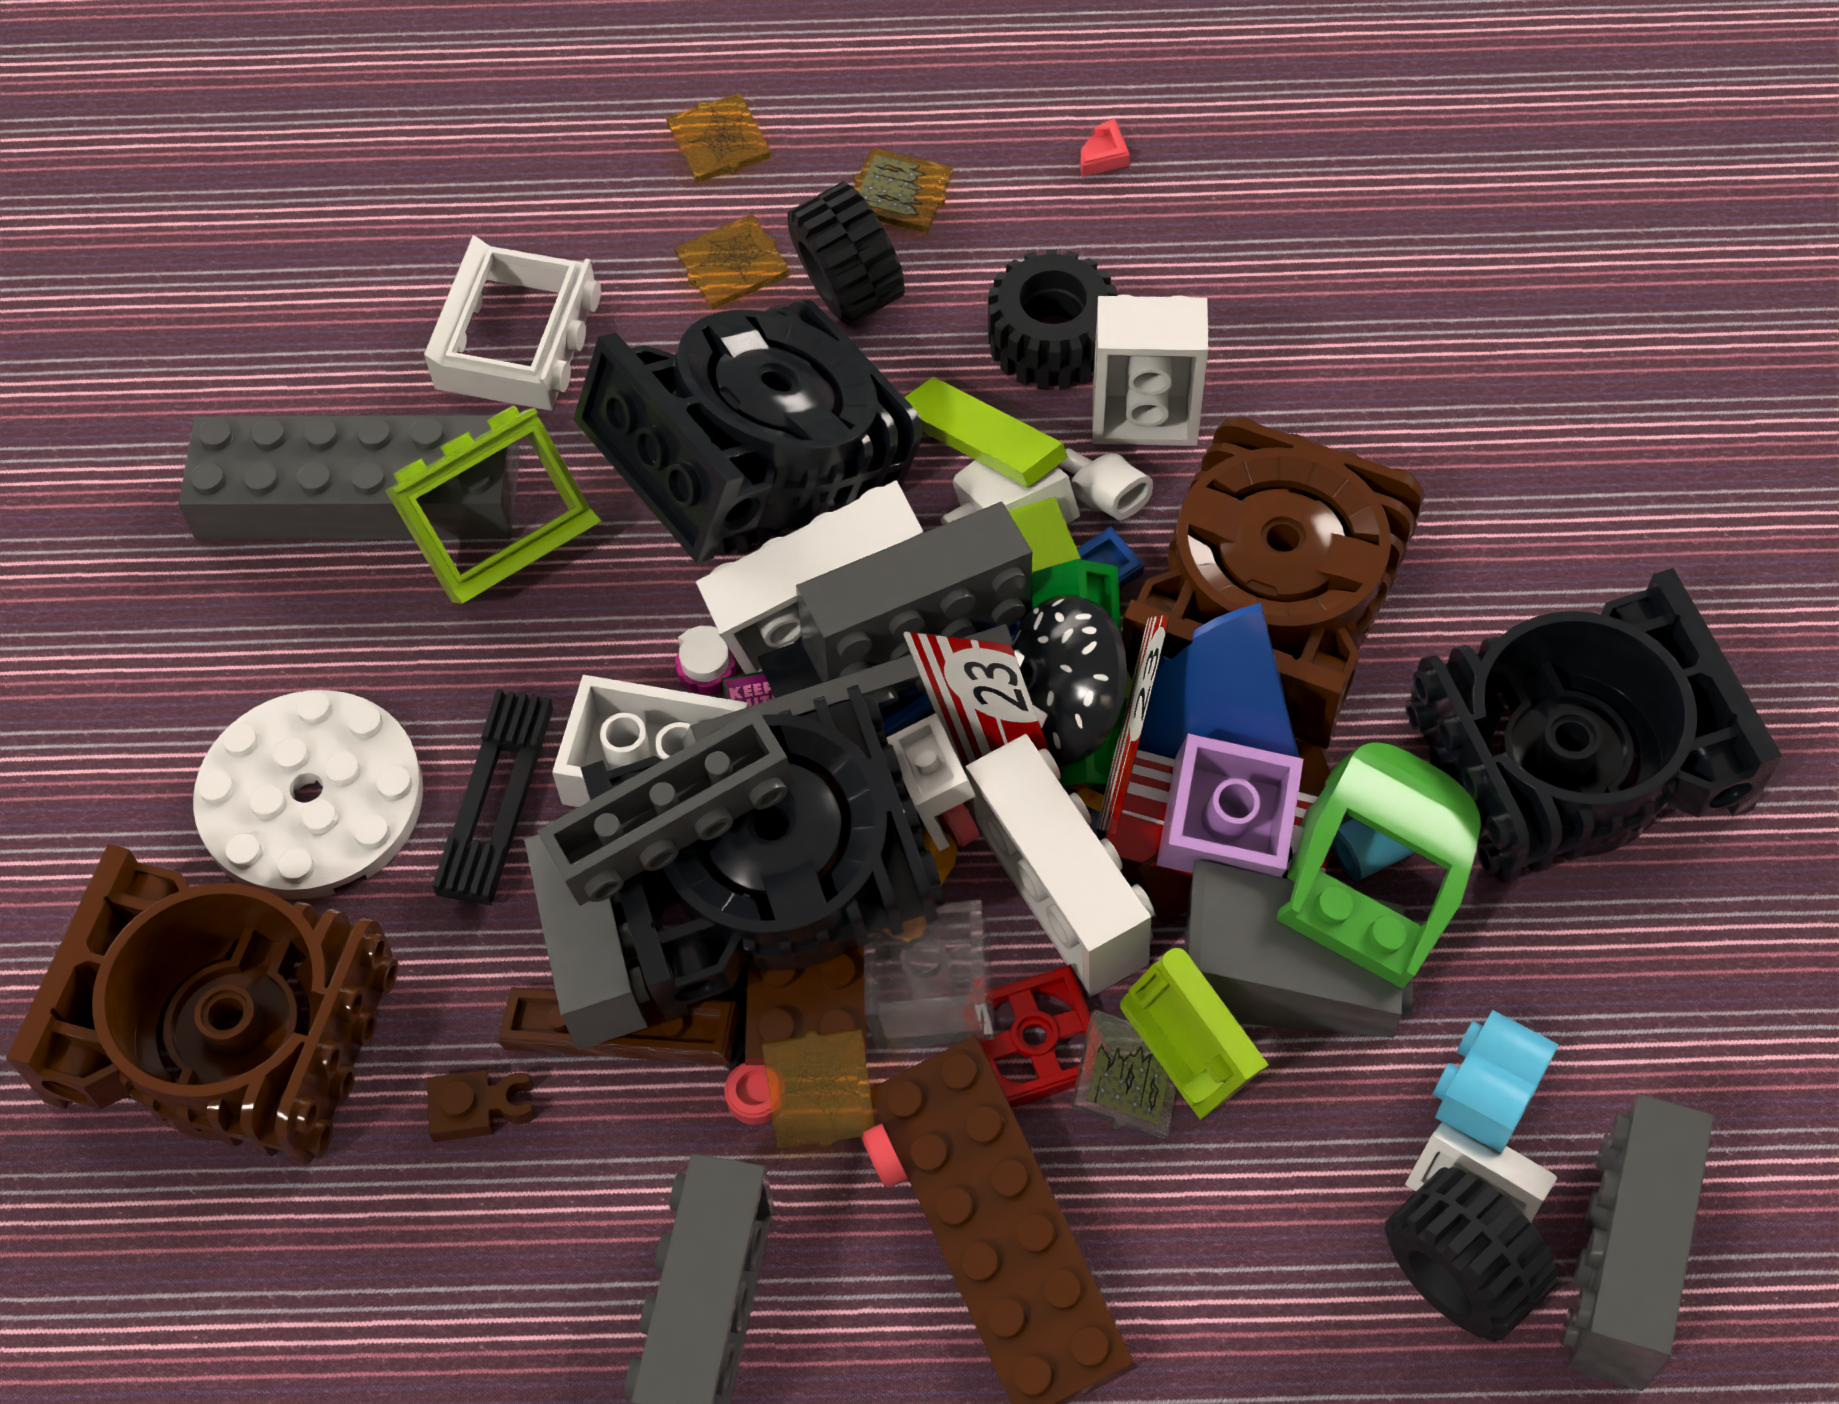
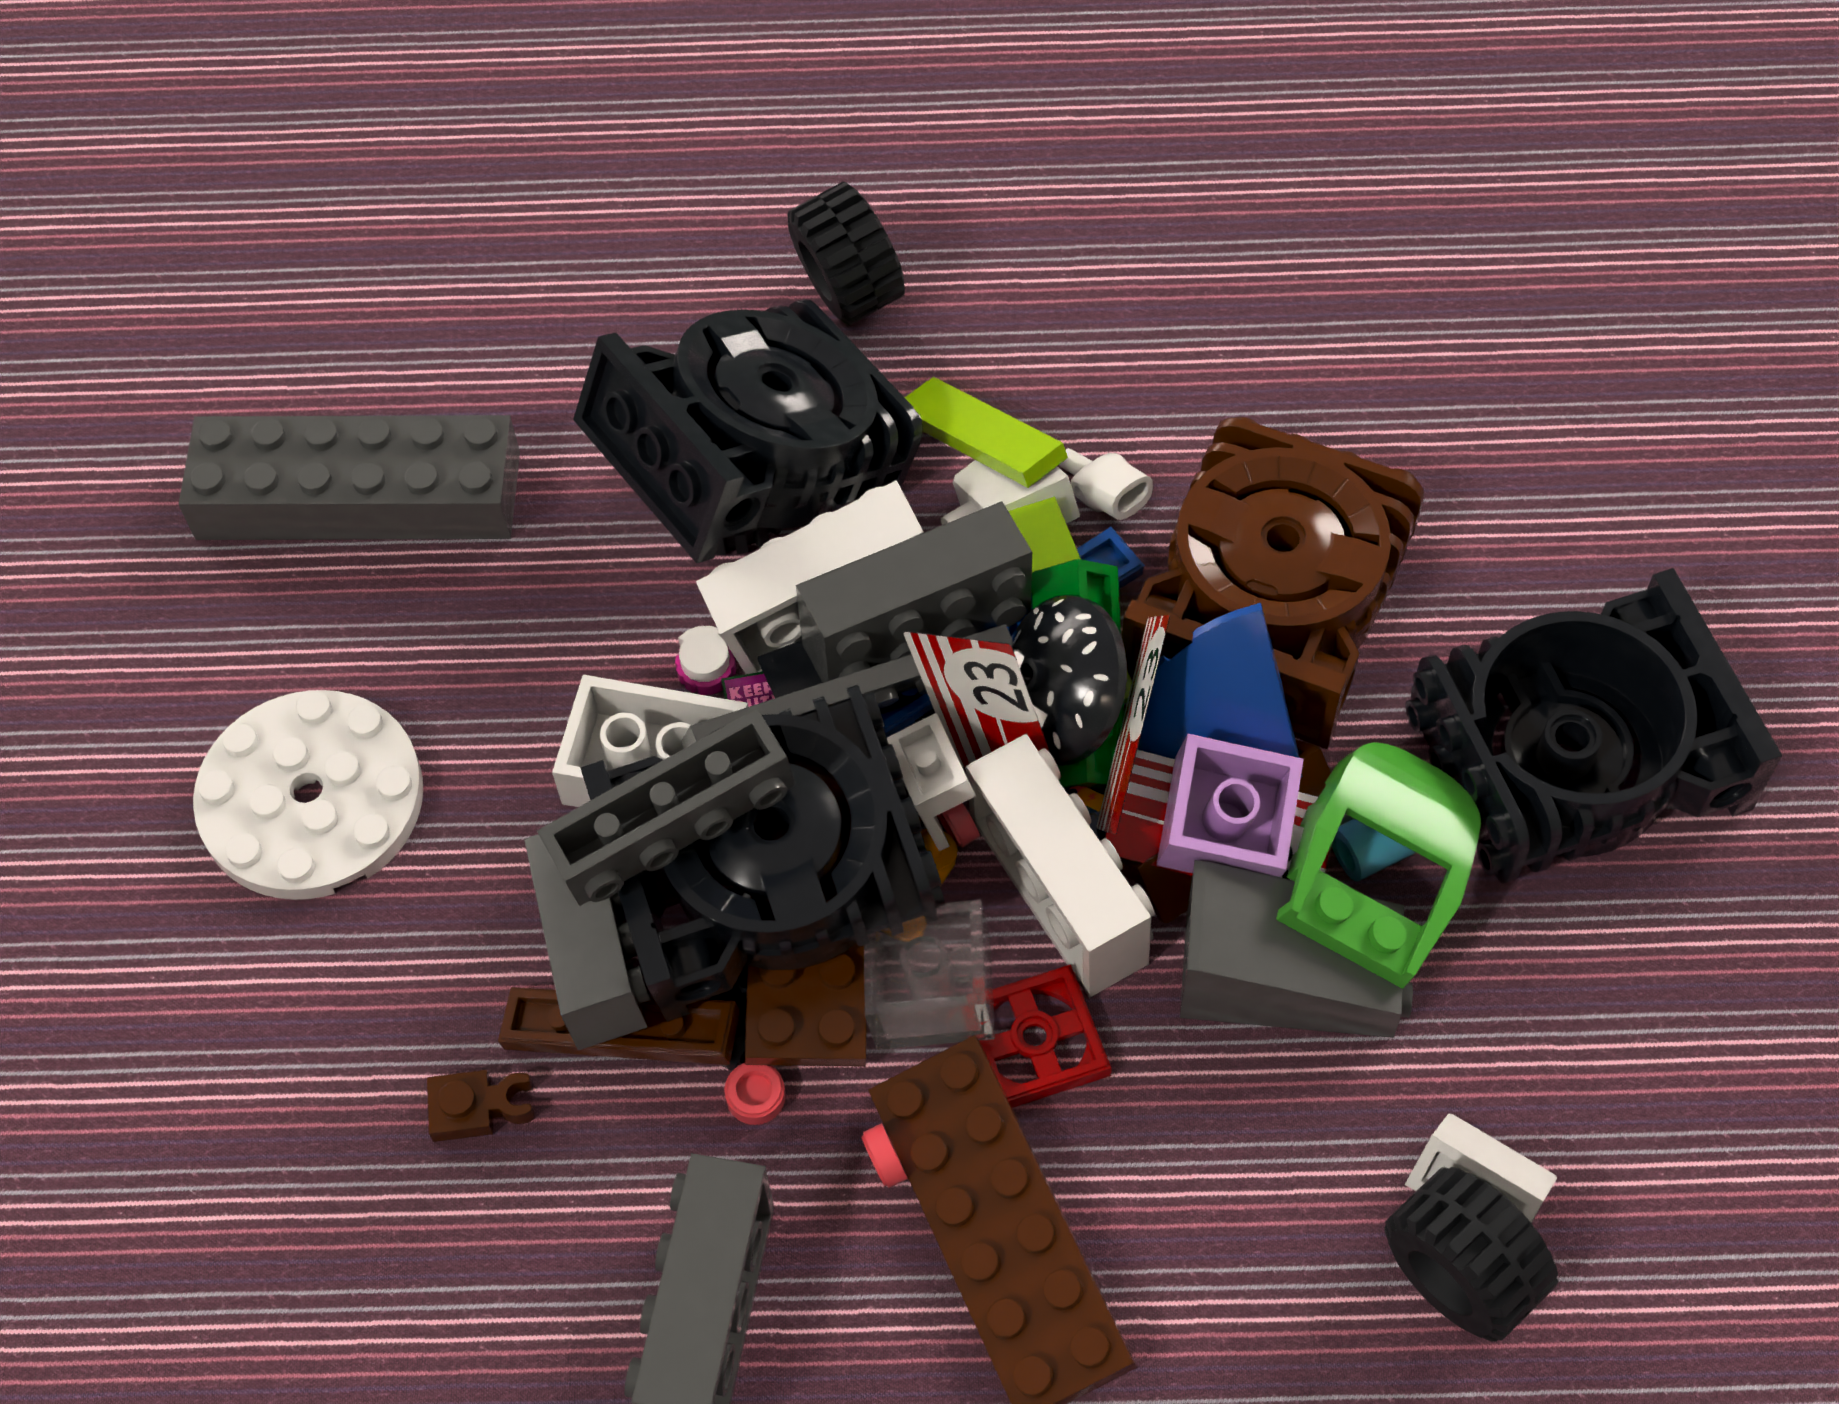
(163, 949): reddish brown brick -> none
(459, 456): lime window -> none
(472, 869): black container -> none
(565, 331): white window -> none
(718, 137): clear yellow piece -> none
(732, 261): clear yellow piece -> none
(818, 1088): clear yellow piece -> none
(903, 188): piece -> none
(1041, 288): black tyre -> none
(1104, 150): coral tile -> none
(1123, 1079): piece -> none
(1149, 370): white brick -> none
(1191, 1032): lime container -> none
(1494, 1080): medium azure brick -> none
(1638, 1242): dark grey brick -> none

